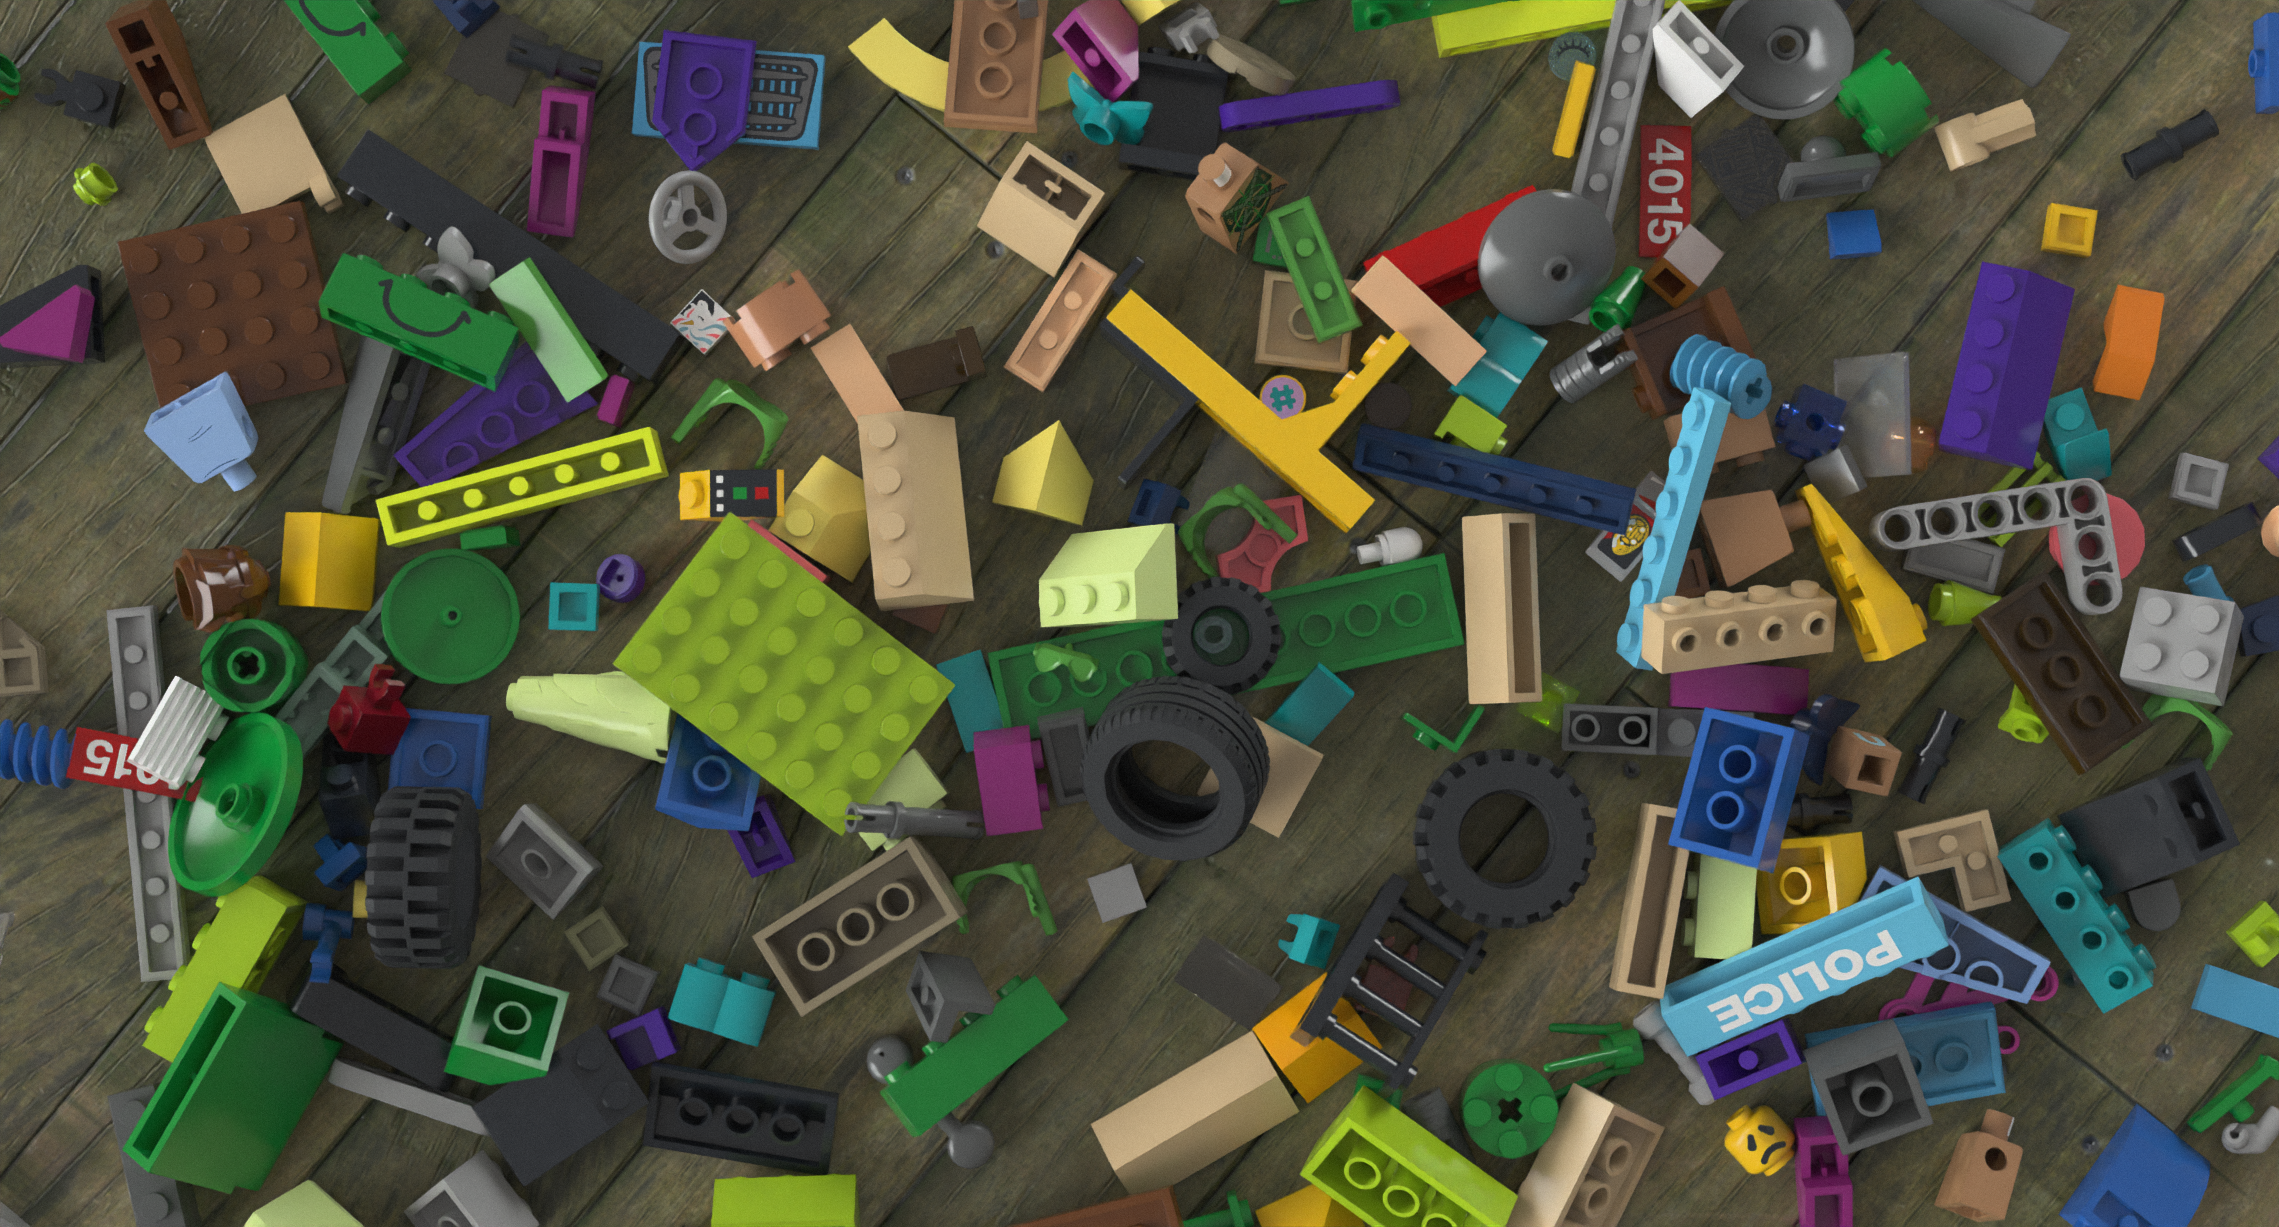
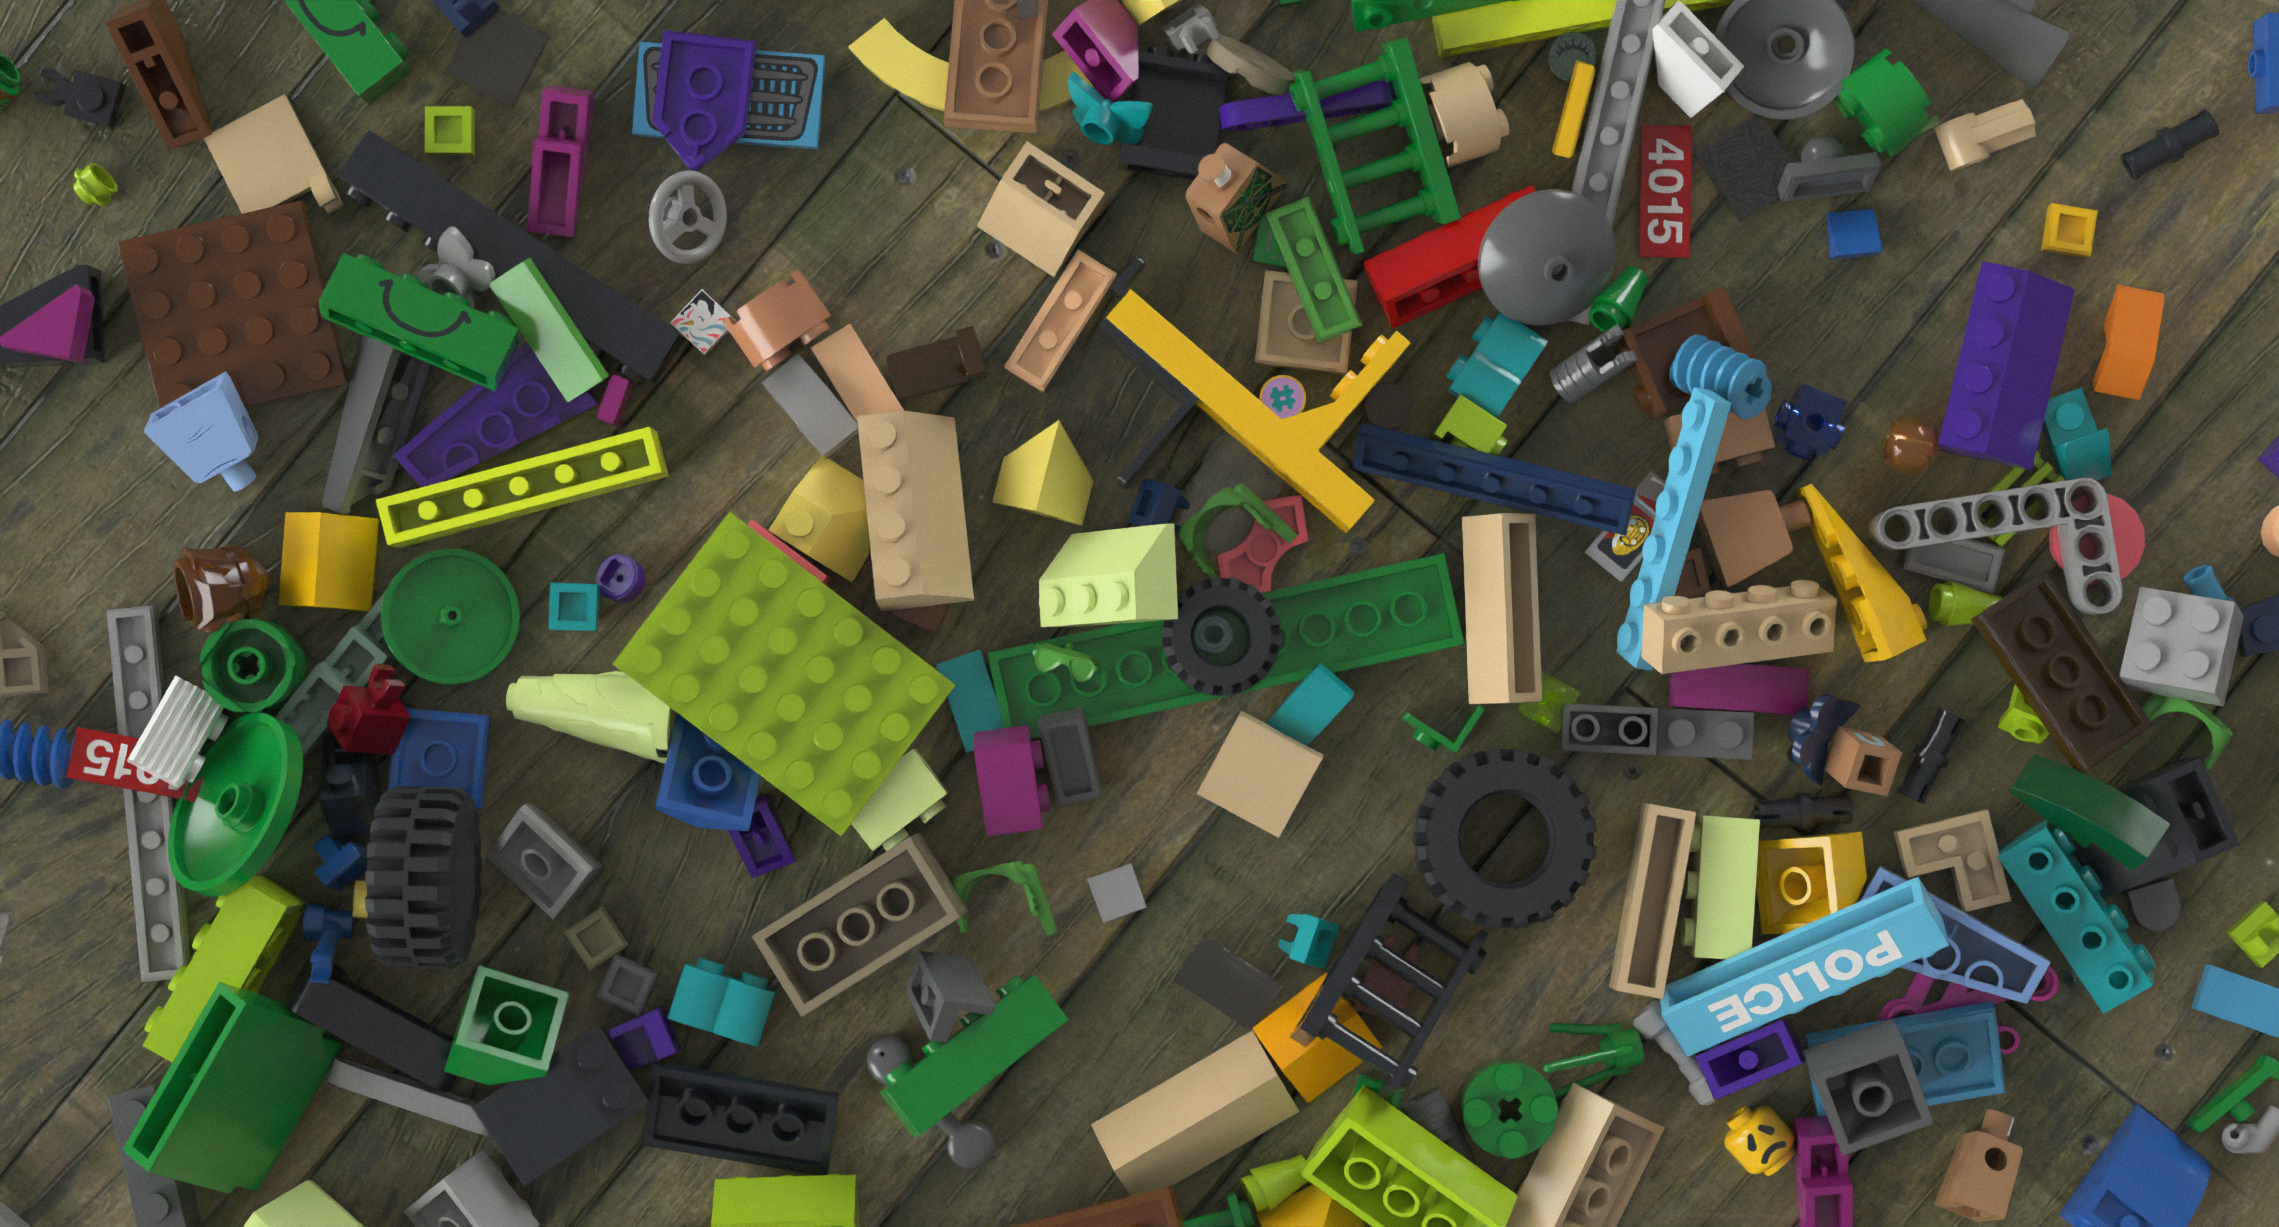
(449, 130): none -> lime plate
(490, 538): green tile -> none
(553, 61): black pin -> none
(733, 391): bright green helmet -> none
(745, 493): slope -> none
(811, 406): none -> light grey slope
(896, 820): dark grey pin -> none
(1152, 816): black tyre -> none
(1273, 1183): none -> lime cone
(1392, 547): white cylinder -> none
(1418, 320): light nougat tile -> none
(1420, 155): none -> green fence
(1464, 112): none -> tan brick
(1682, 266): brick -> none
(1739, 789): blue slope -> none
(1835, 475): dark grey tile -> none
(1876, 412): clear piece -> none
(2089, 810): none -> dark green slope
(2198, 481): light grey tile -> none
(2217, 531): black beam -> none

